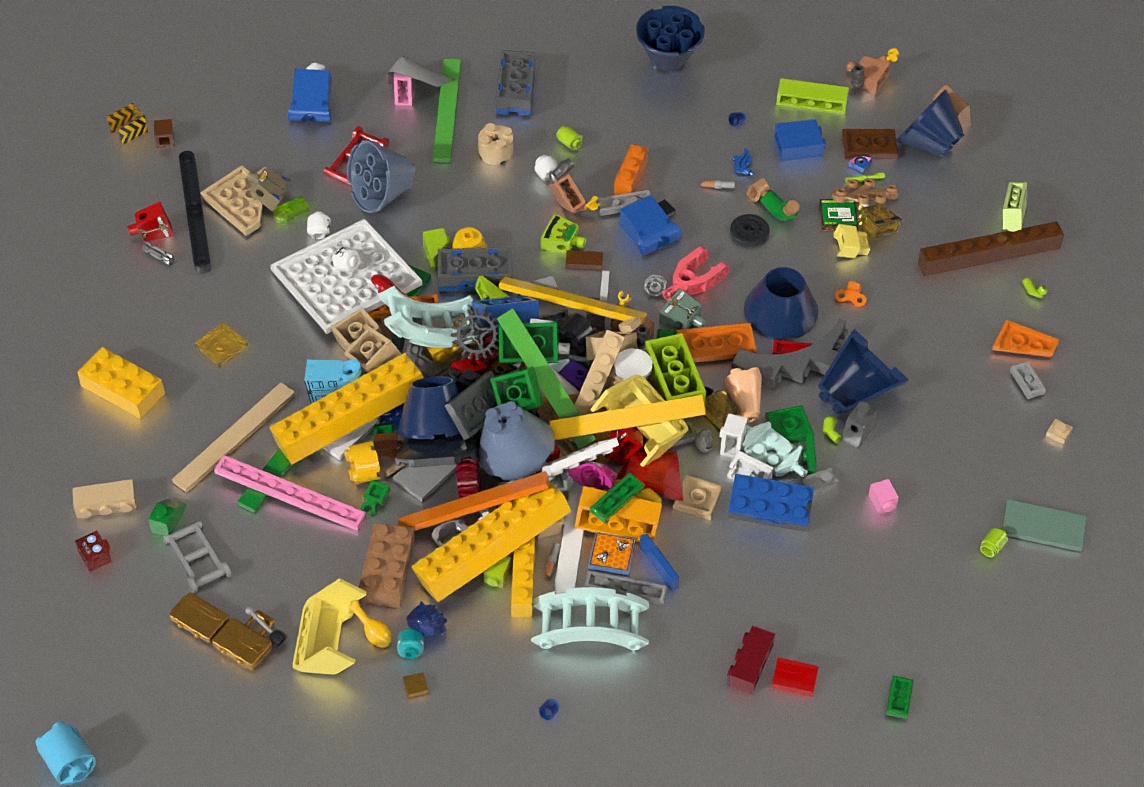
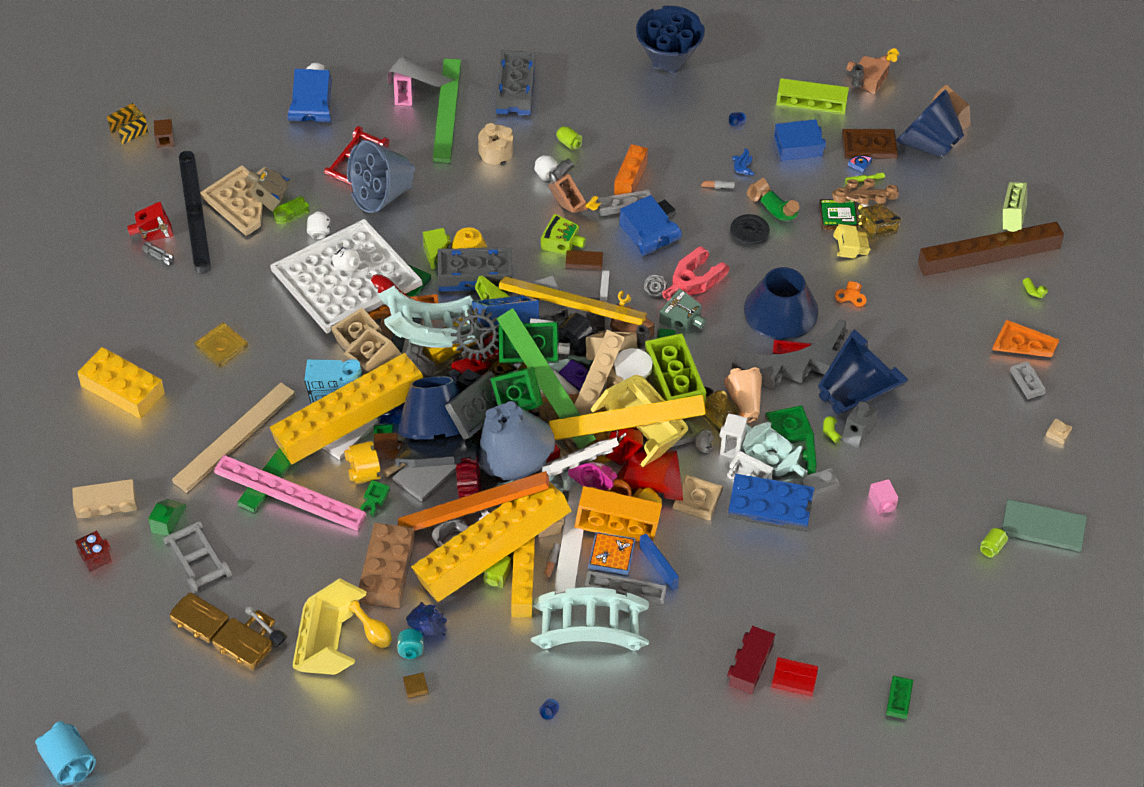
(616, 498): green tile -> none
(629, 325): tan tile -> none
(718, 341): orange plate -> none

